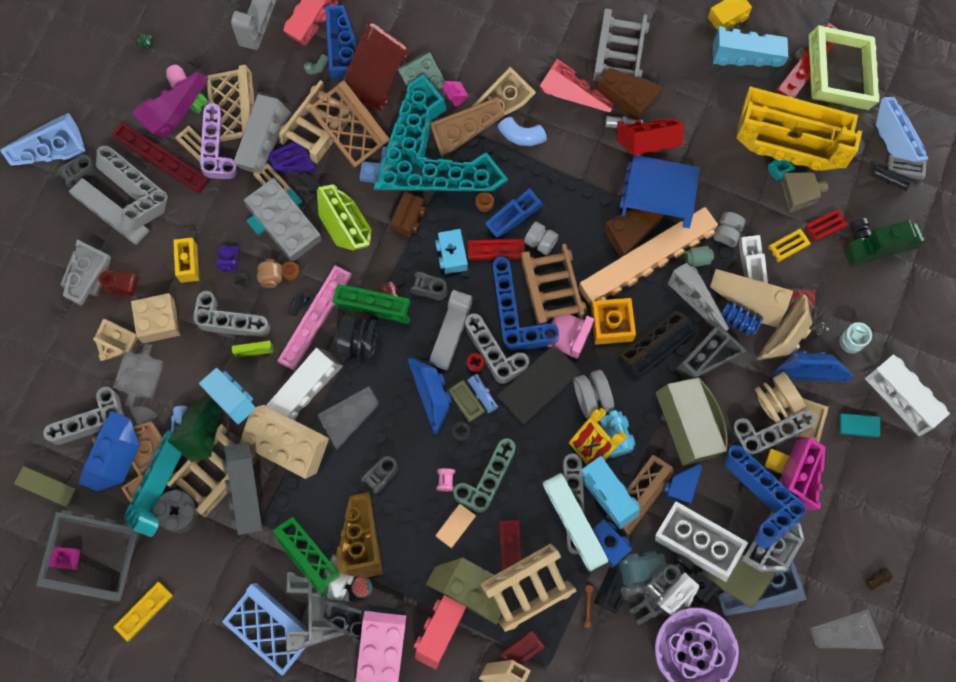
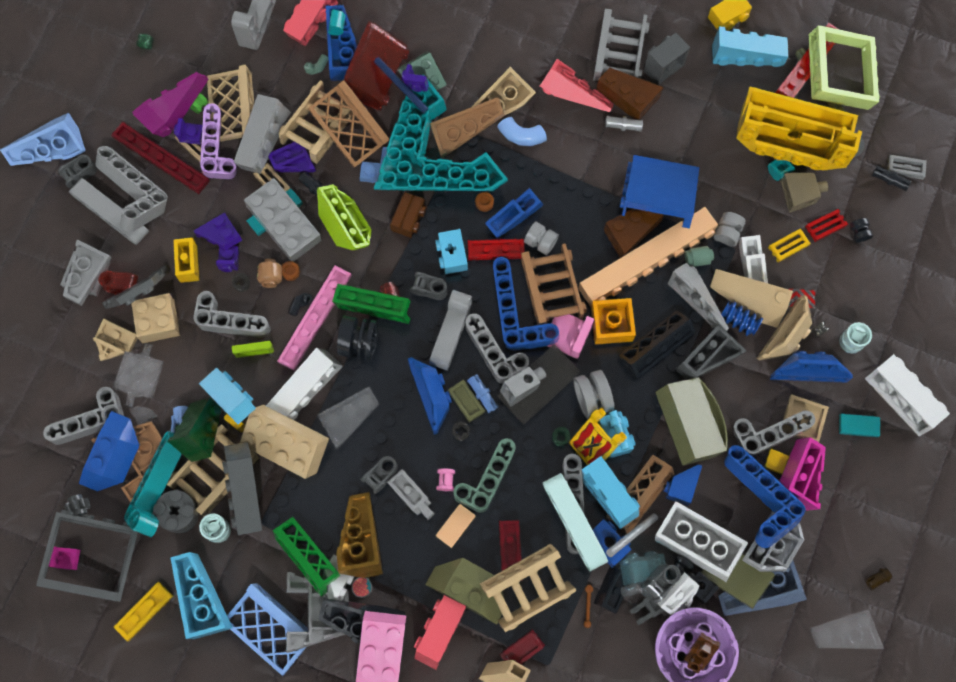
(45, 486): olive tile -> none
(77, 505): none -> dark grey gear
(144, 287): none -> dark grey wing
(174, 75): bright pink brick -> none
(188, 132): none -> dark purple bracket
(198, 600): none -> medium azure wedge
(215, 528): none -> light aqua wheel
(219, 232): none -> dark purple wing
(240, 427): none -> yellow tile
(336, 22): none -> teal brick
(401, 85): none -> dark blue bar
(411, 494): none -> light grey hinge
(415, 82): none -> dark purple bracket
(455, 92): dark pink bracket -> none
(477, 357): red bush -> none
(516, 388): none -> light grey torso
(555, 435): none -> clear green bush
(631, 535): none -> light grey bar
(650, 137): red wedge -> none
(666, 58): none -> dark grey brick
(701, 652): none -> reddish brown hips
(780, 397): tan wheel -> none
(885, 242): dark green brick -> none
(898, 132): light blue wedge -> none

